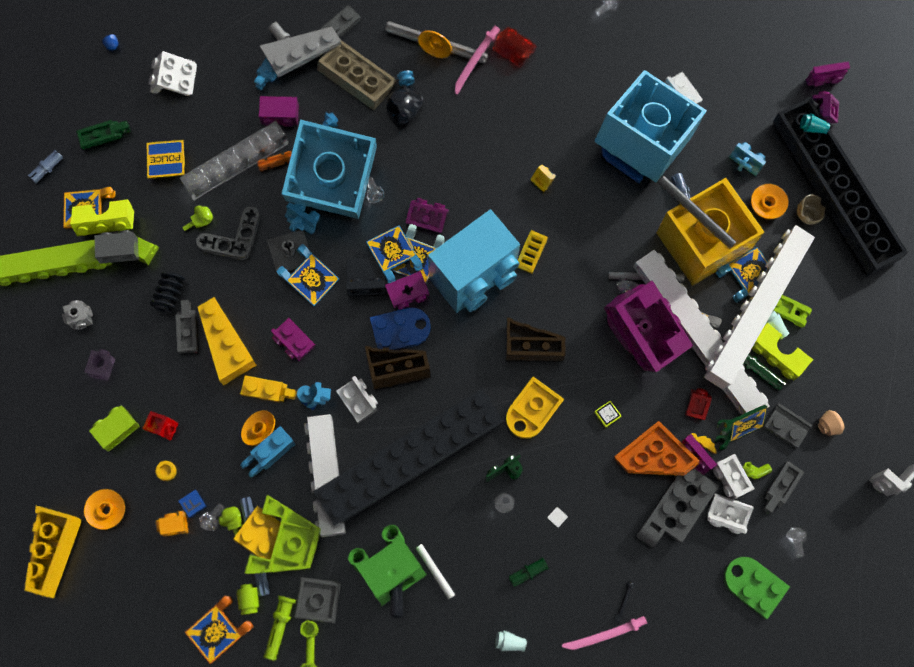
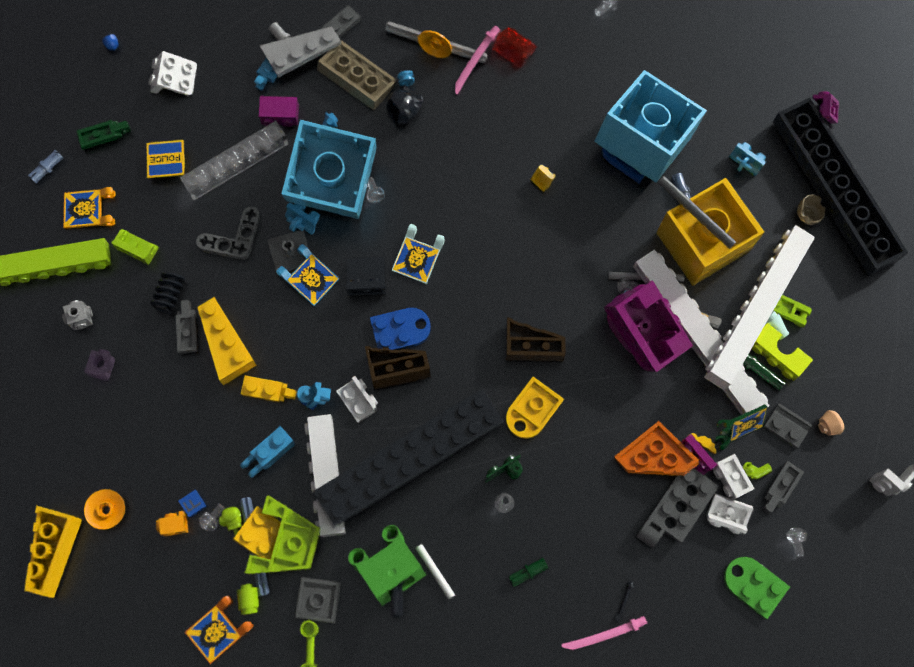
(114, 428): lime brick -> none
(116, 247): dark grey brick -> none
(117, 218): neon yellow arch -> none
(160, 425): red bracket -> none
(166, 470): yellow tile -> none
(201, 217): lime piece -> none
(257, 427): light orange dish -> none
(274, 161): orange axle -> none
(280, 617): lime pin -> none
(293, 339): magenta bracket -> none
(393, 250): flag -> none
(415, 284): magenta brick -> none
(427, 215): magenta bracket -> none
(474, 262): medium azure brick -> none
(508, 642): light aqua cone -> none
(538, 238): yellow slope -> none
(557, 517): white sticker -> none
(607, 414): tile -> none
(683, 86): white bracket -> none
(698, 403): red bracket -> none
(746, 271): flag -> none
(775, 196): light orange dish -> none
(811, 123): teal cone -> none
(827, 73): magenta plate -> none

